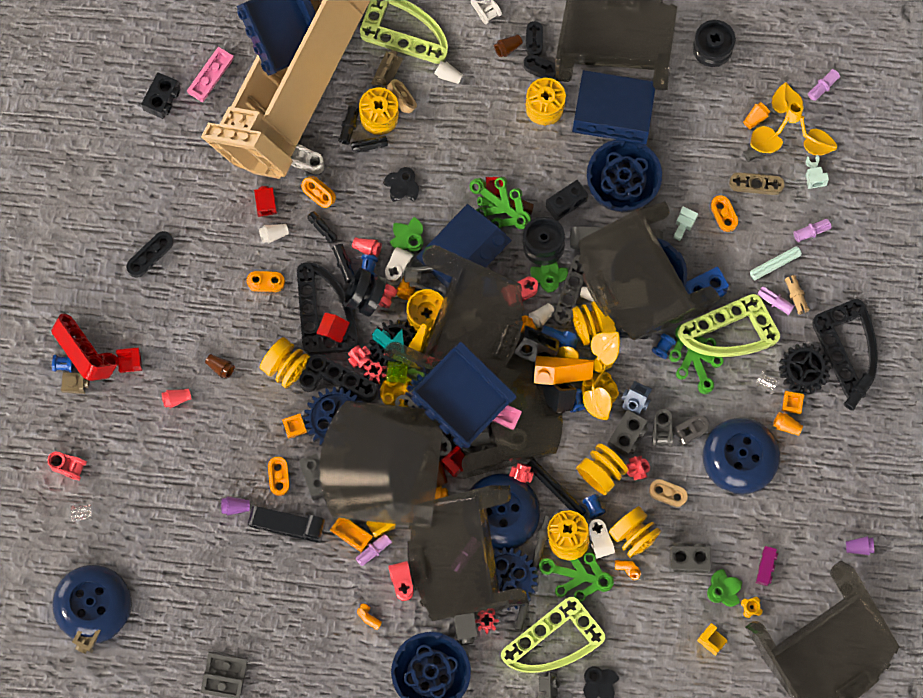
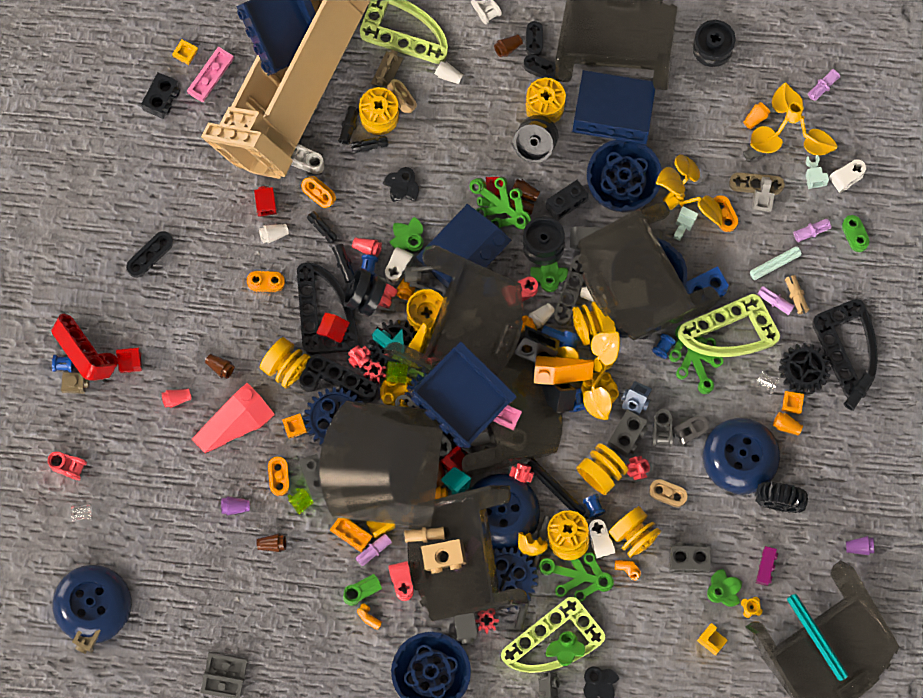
(185, 52): none -> yellow plate
(238, 416): none -> coral wedge
(272, 543): none -> reddish brown cone
(287, 524): black beam -> none
(300, 501): none -> clear neon green tile
(363, 589): none -> bright green piece
(424, 534): none -> tan pin
(432, 554): none -> tan brick
(456, 481): none -> teal slope
(528, 191): none -> reddish brown cone
(531, 547): none -> yellow hair
(535, 139): none -> wheel
(566, 648): none -> bright green plate
(672, 181): none -> yellow plant
(763, 198): none -> light grey plate
(781, 497): none -> black gear
(817, 637): none -> teal axle
(846, 177): none -> white piece
(854, 232): none -> bright green plate

